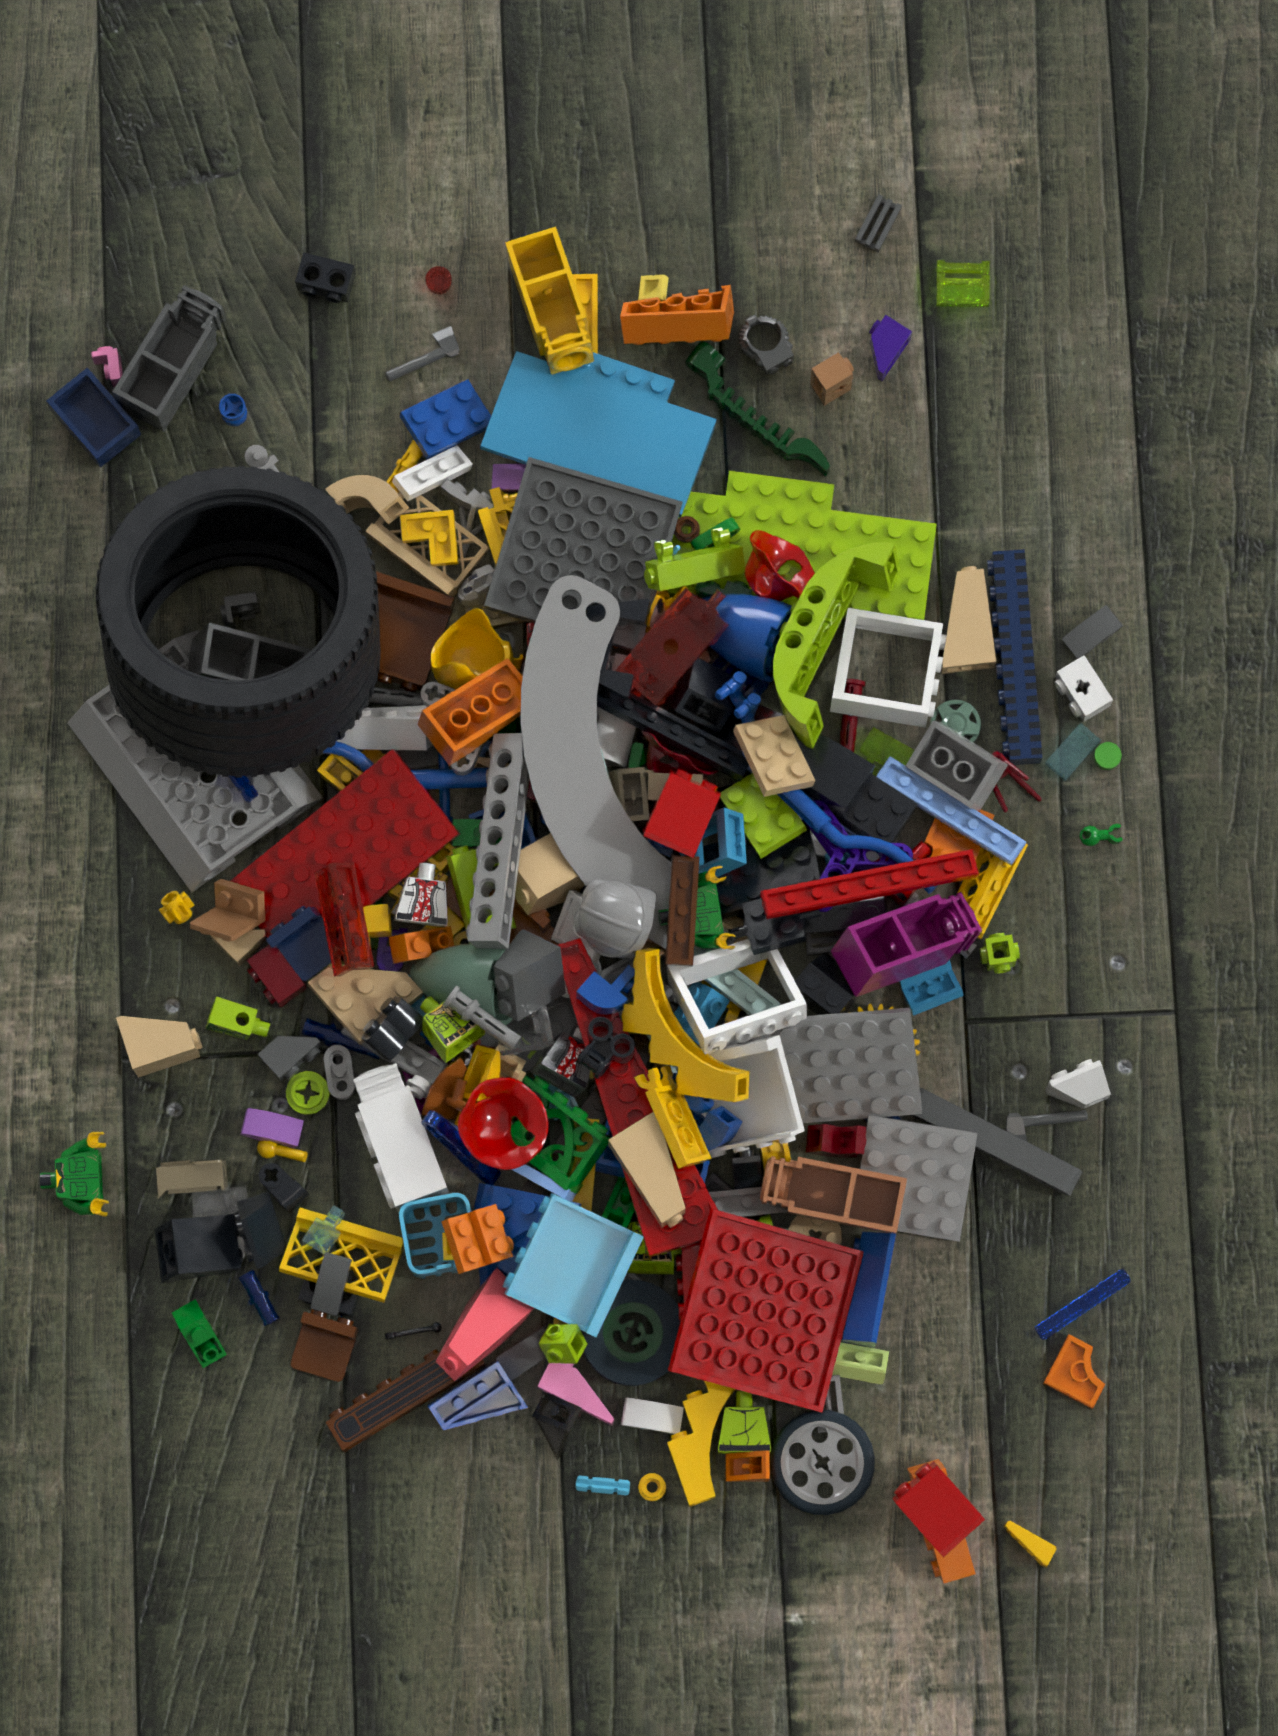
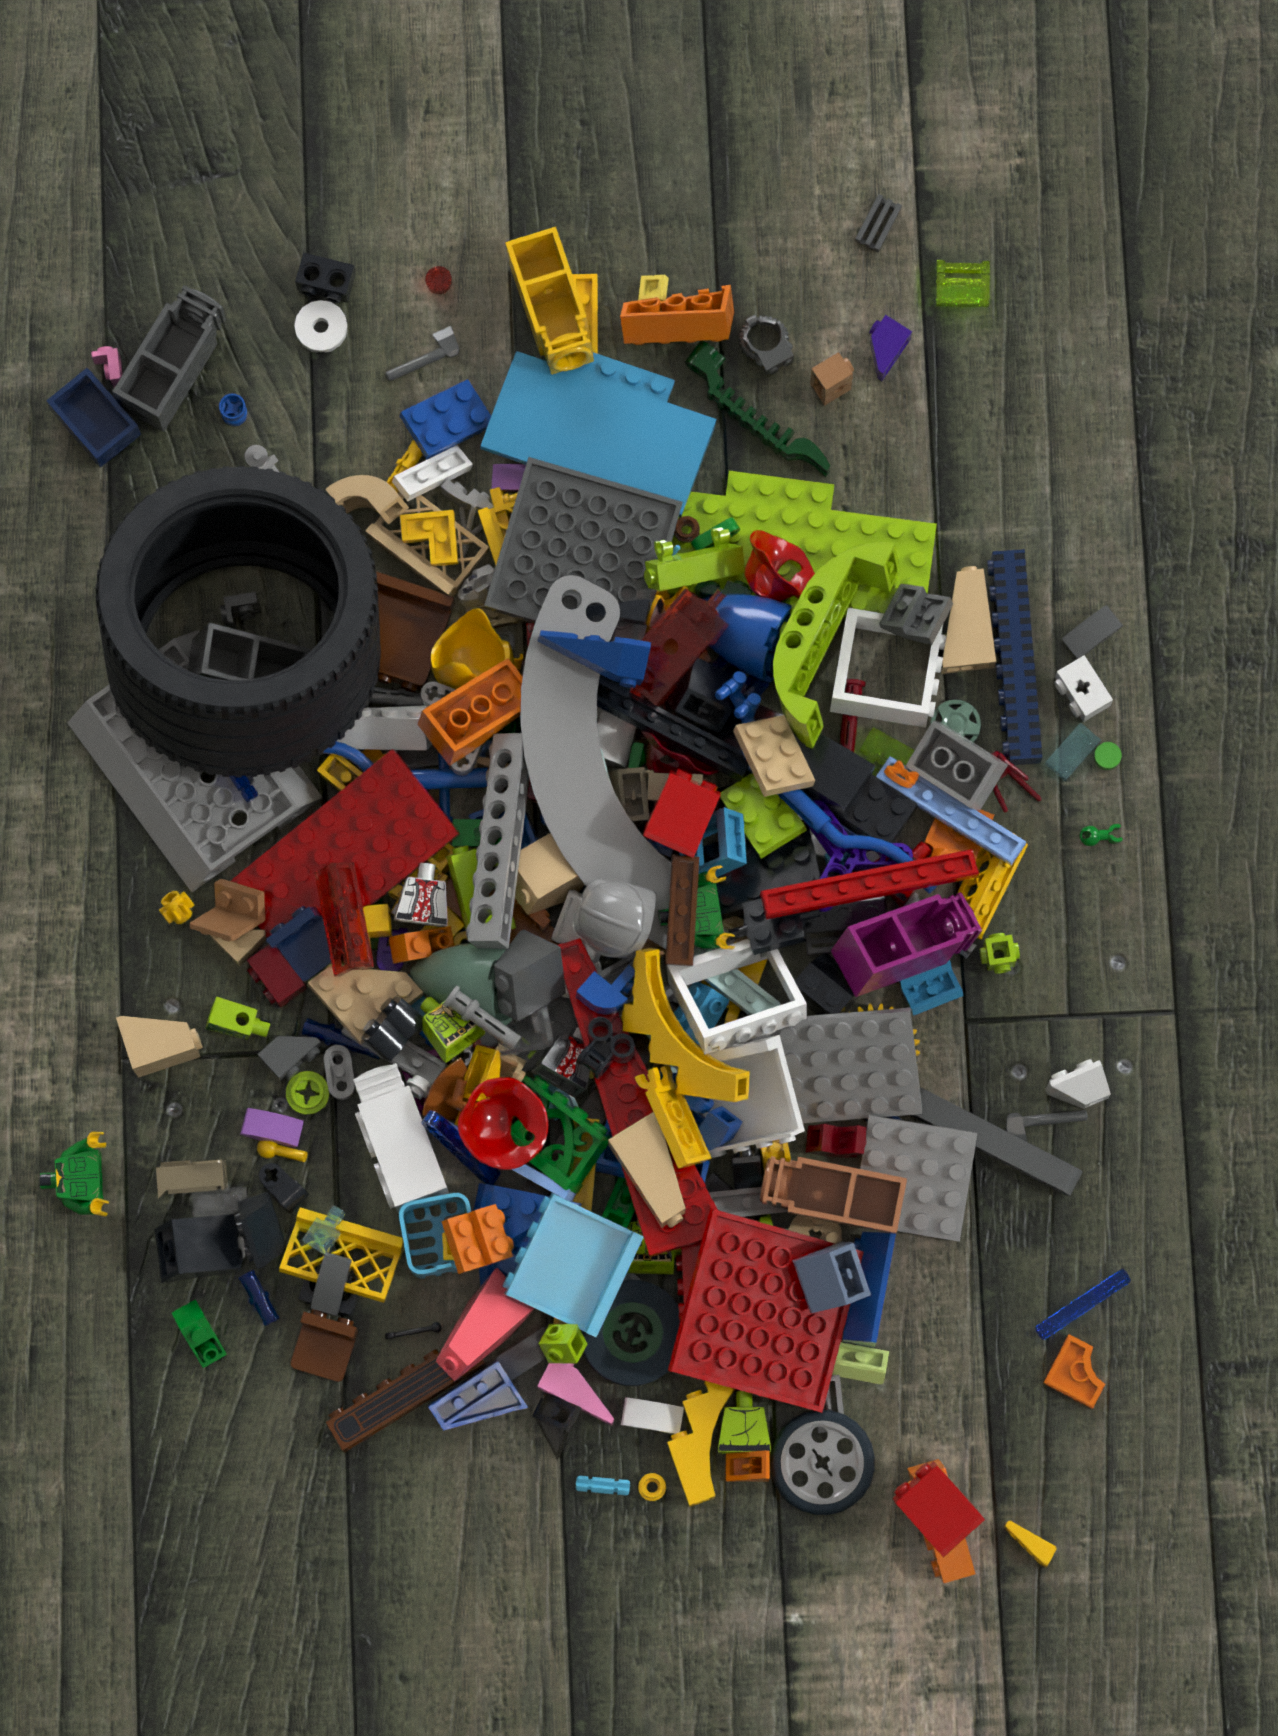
(316, 312): none -> white tile
(617, 660): none -> blue wedge
(832, 1277): none -> sand blue slope
(898, 769): none -> orange piece
(916, 614): none -> dark grey slope

